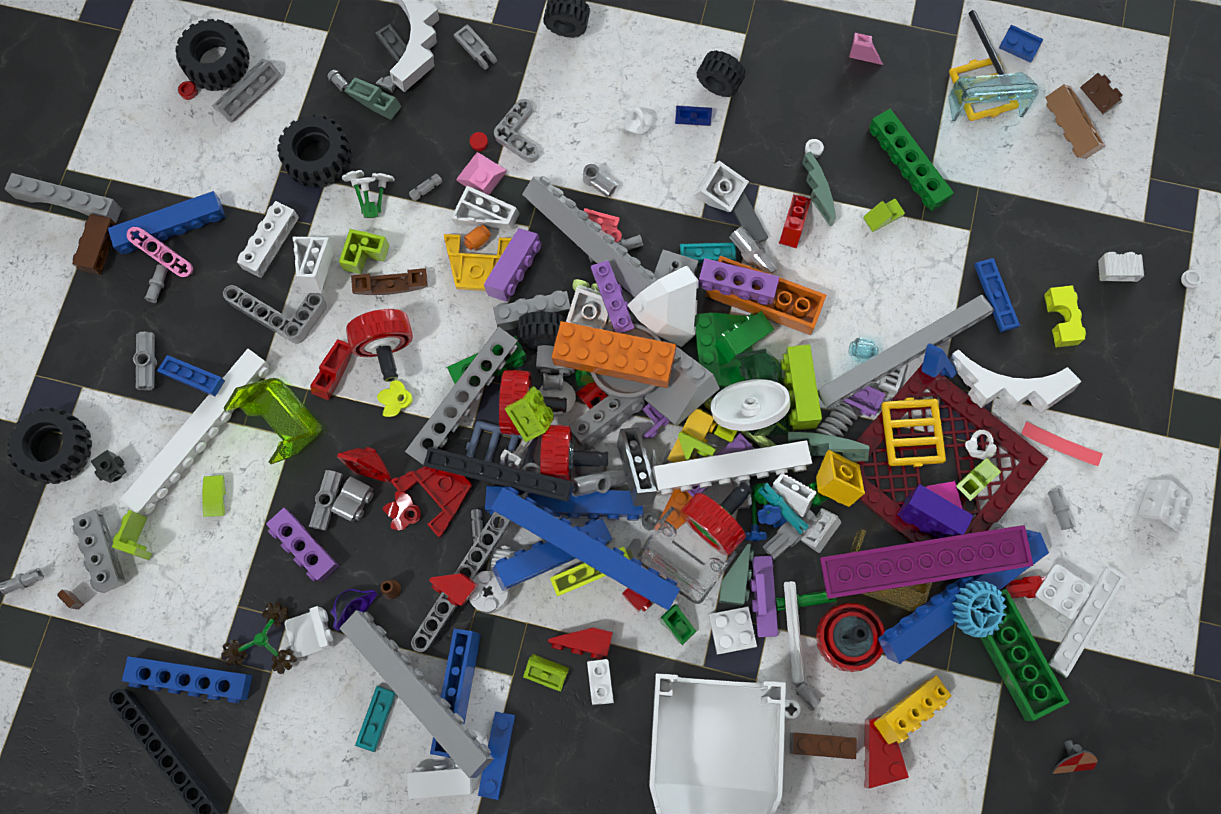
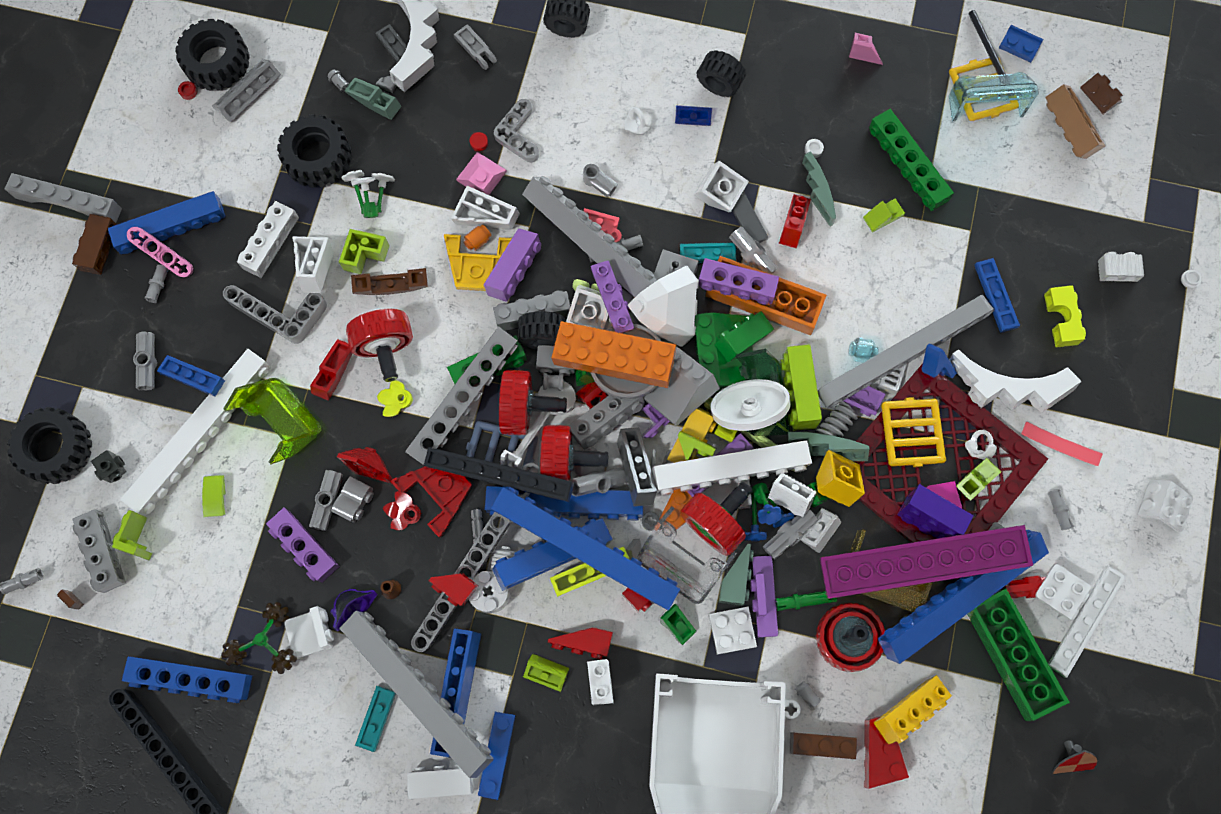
(425, 187): light grey axle -> none
(530, 414): lime bracket -> none
(786, 511): teal pin -> none
(794, 632): white axle -> none
(979, 622): medium azure gear -> none

